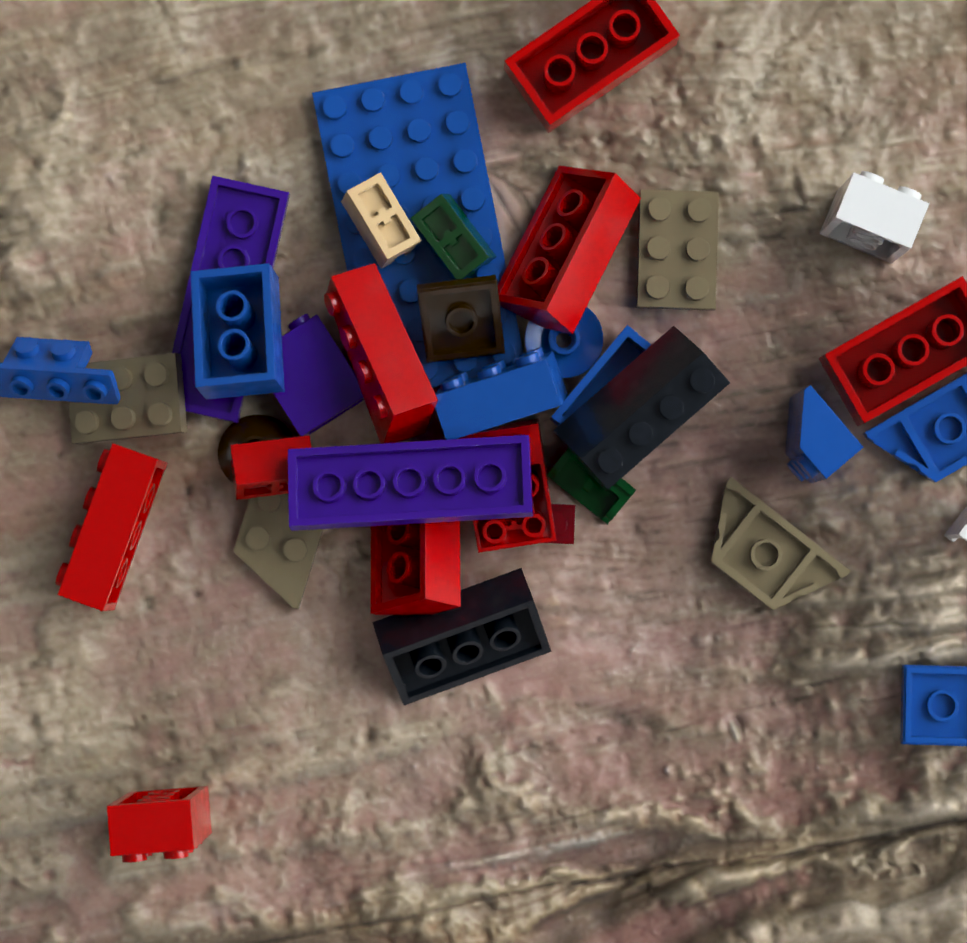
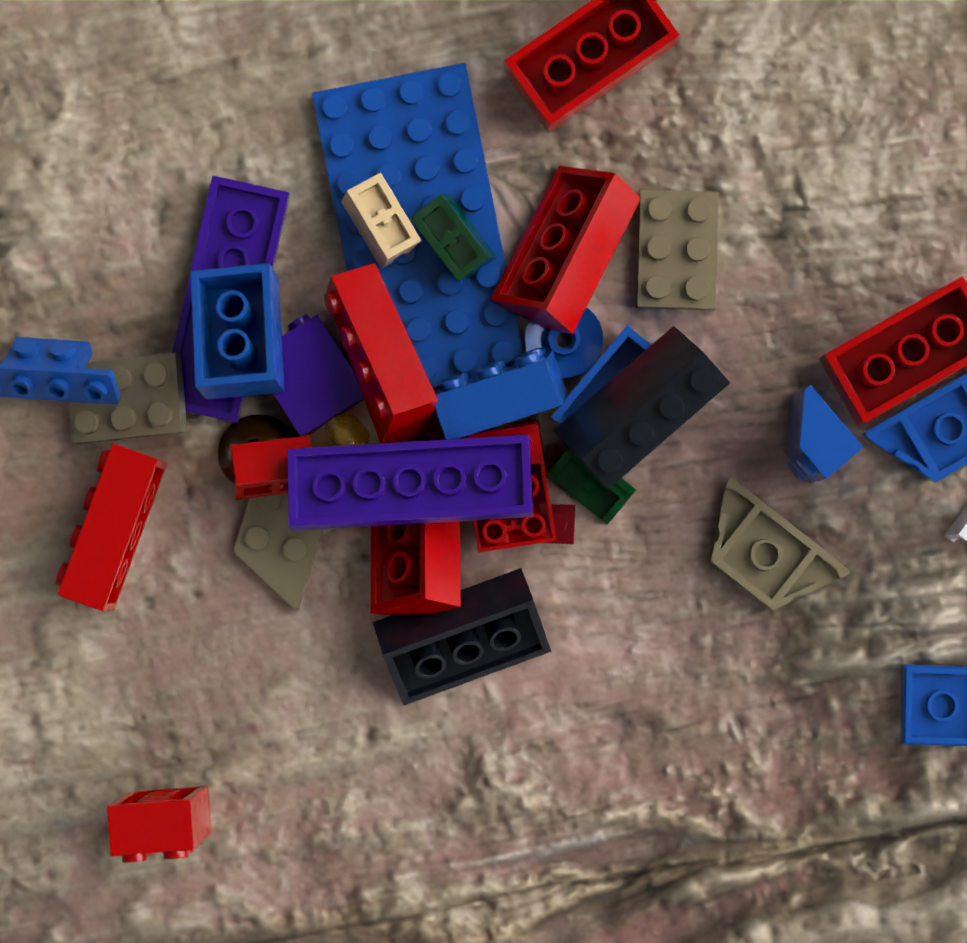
(347, 430): none -> clear yellow piece
(461, 318): dark brown plate -> none
(875, 216): white brick -> none

